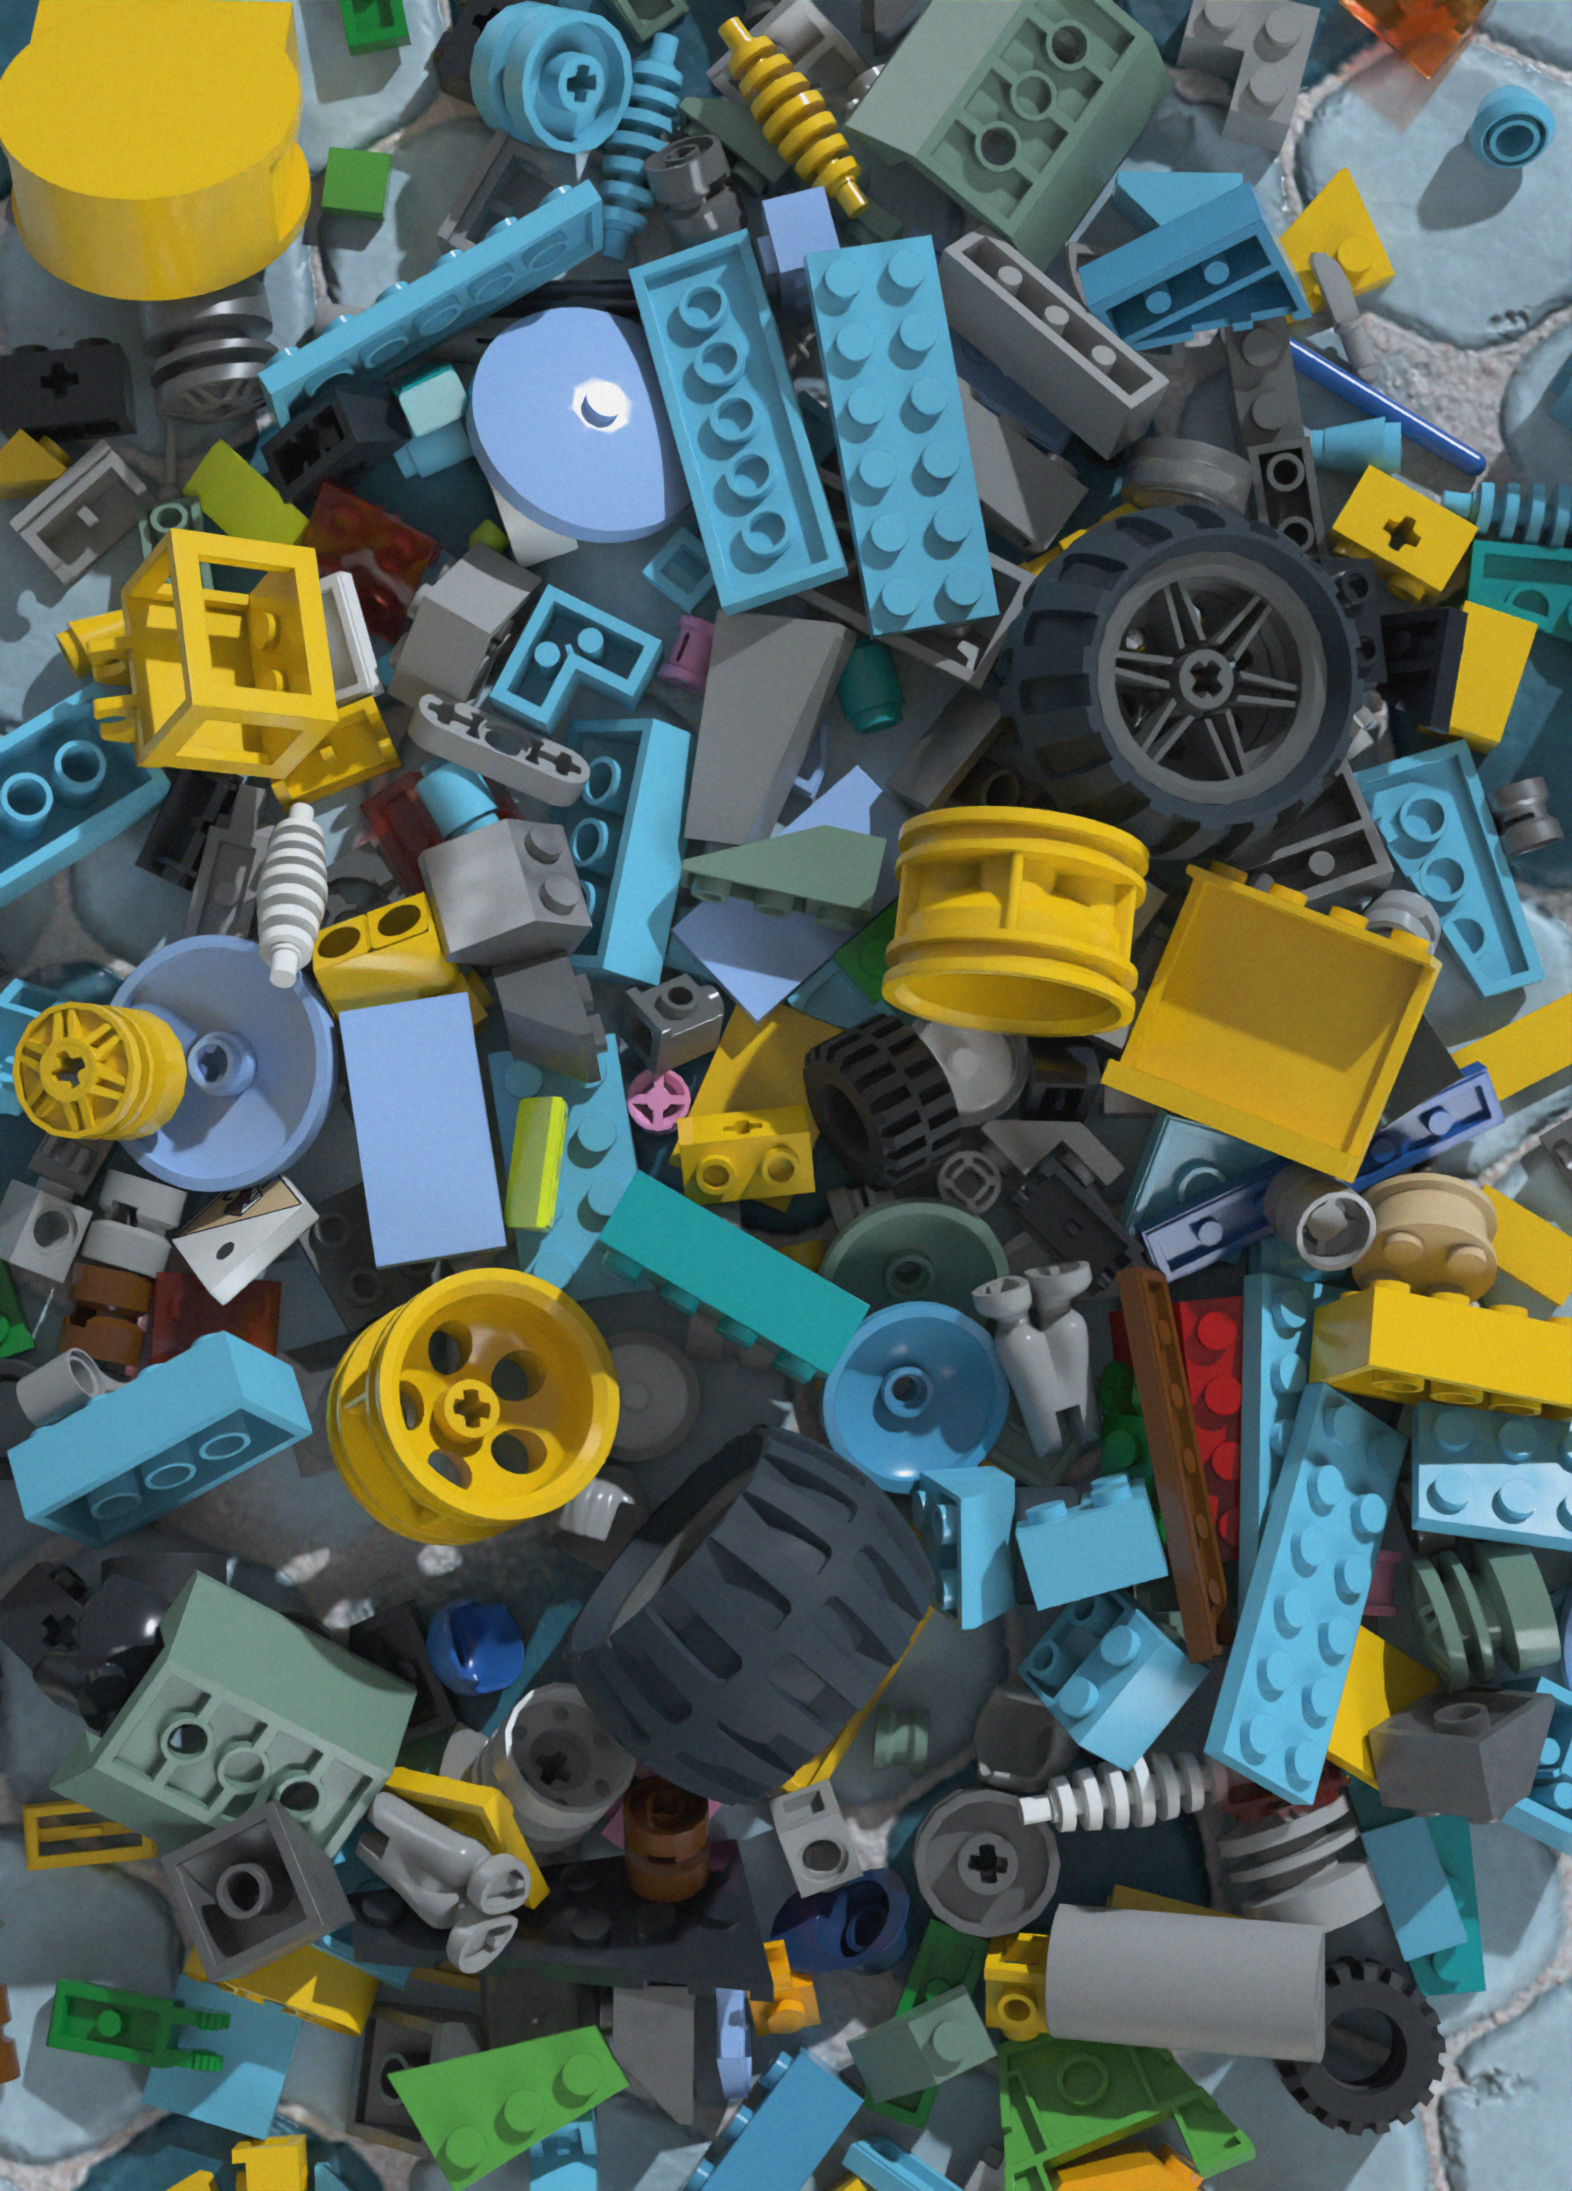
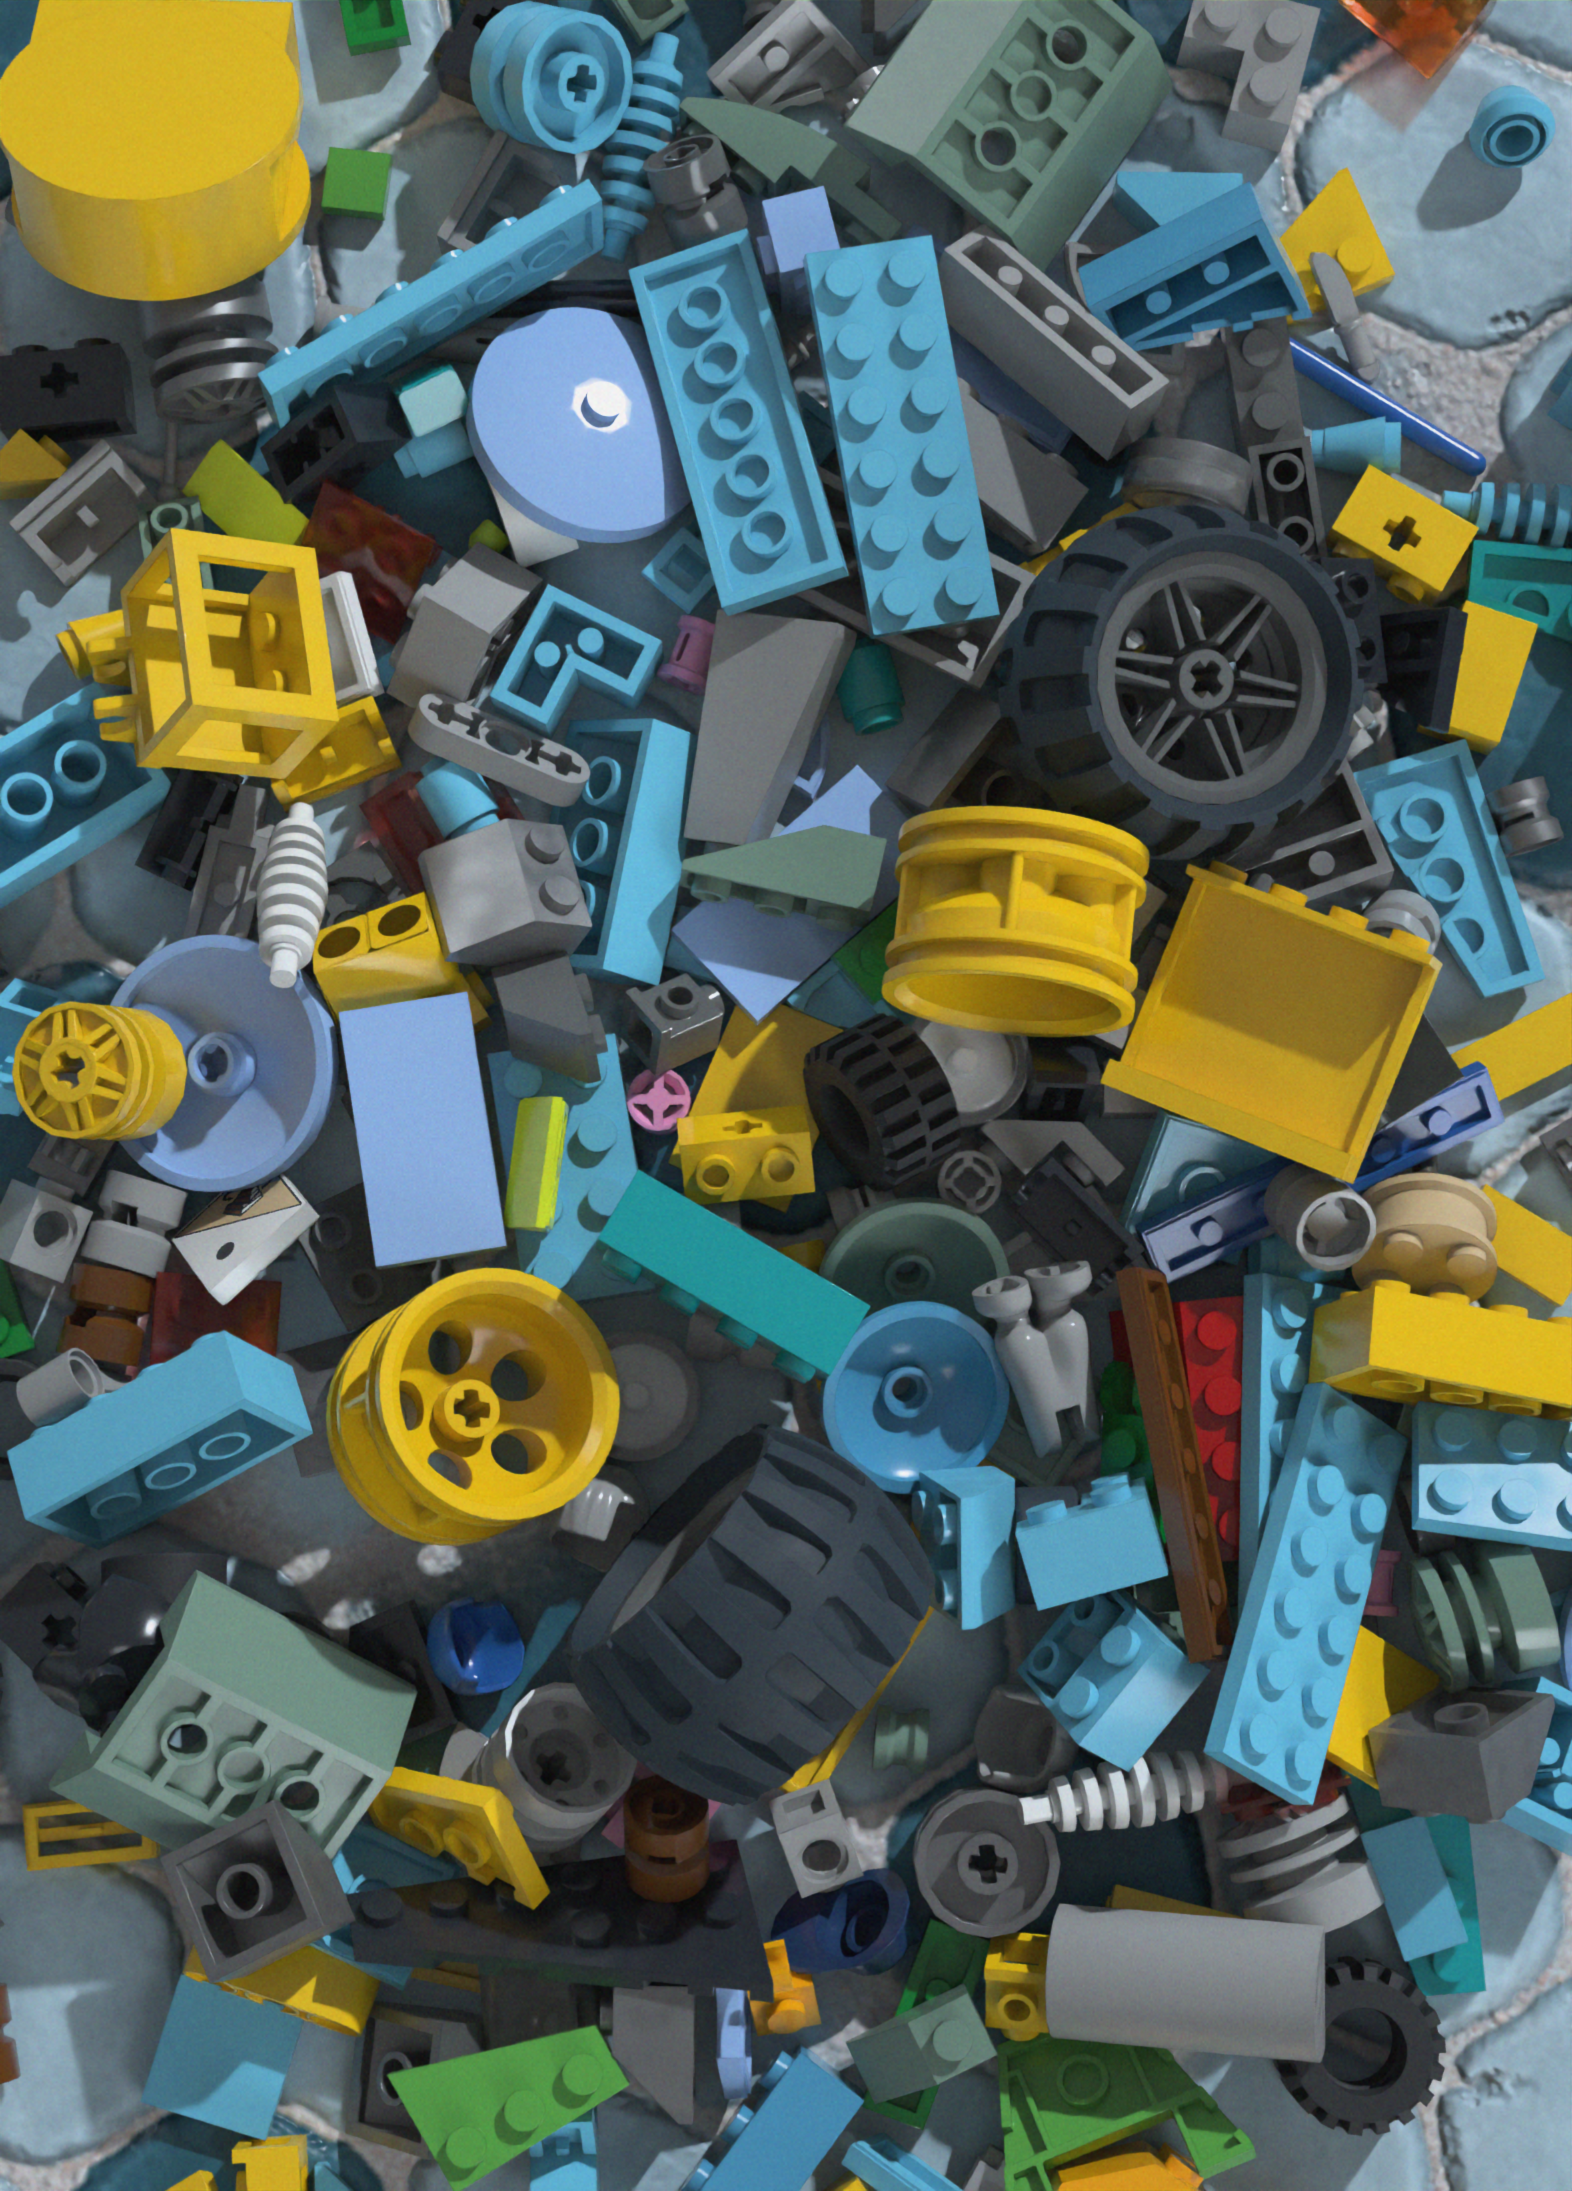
(130, 2026): green hinge -> none
(447, 1879): light grey piece -> none
(793, 116): yellow piece -> none

